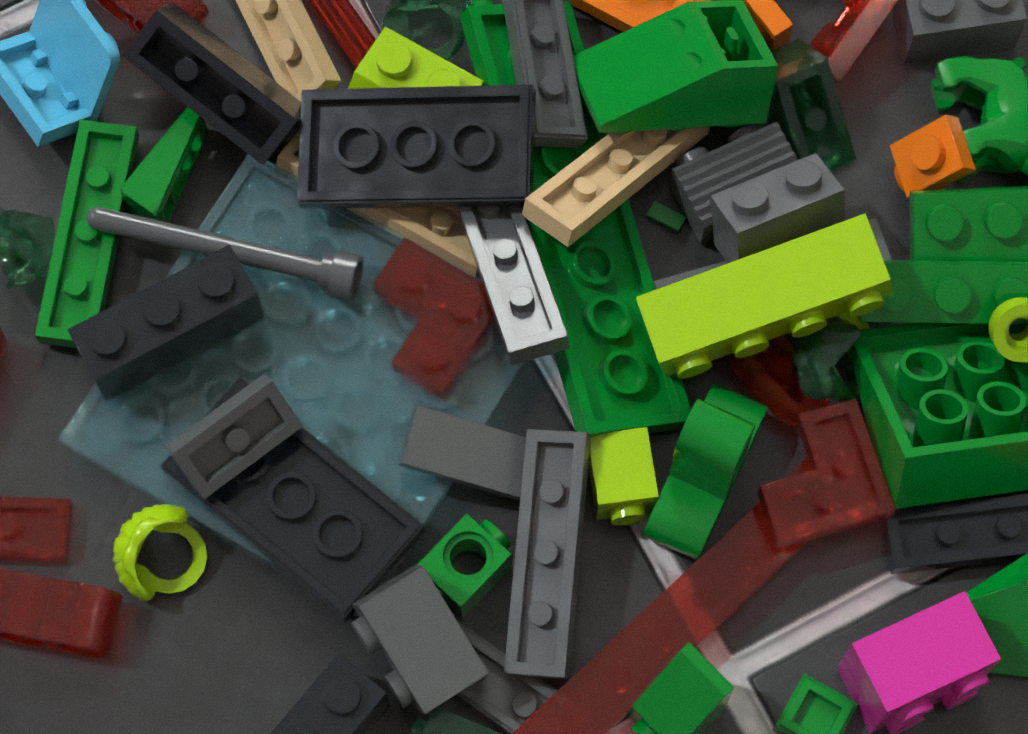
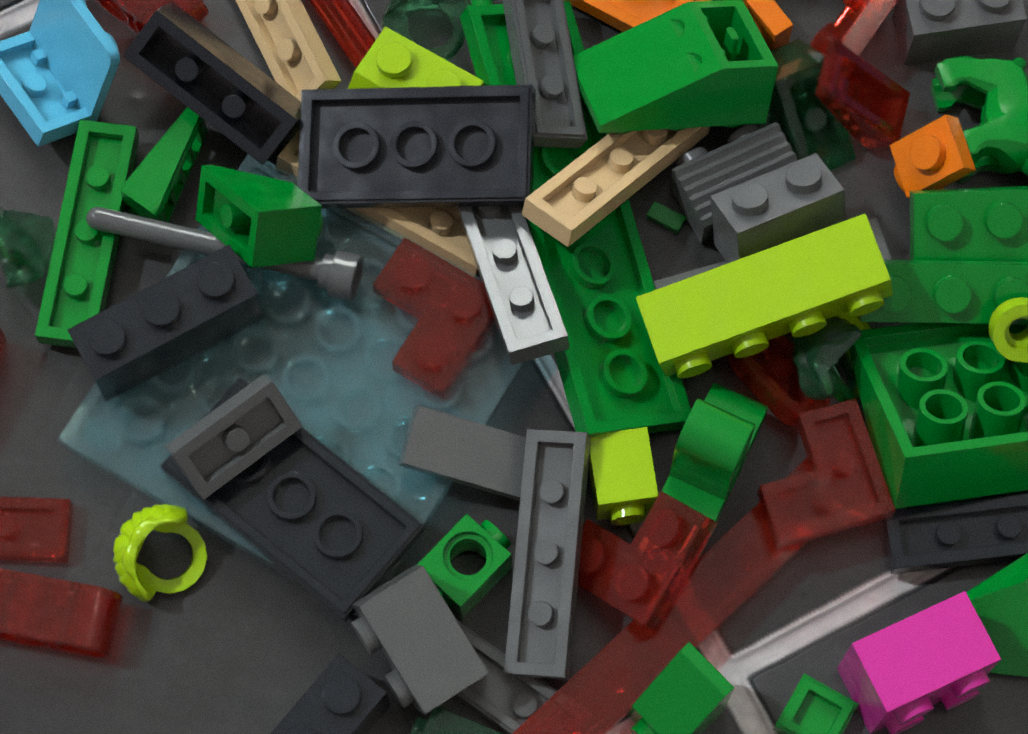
(258, 216): none -> green slope
(651, 570): none -> clear red plate
(873, 102): none -> clear red slope

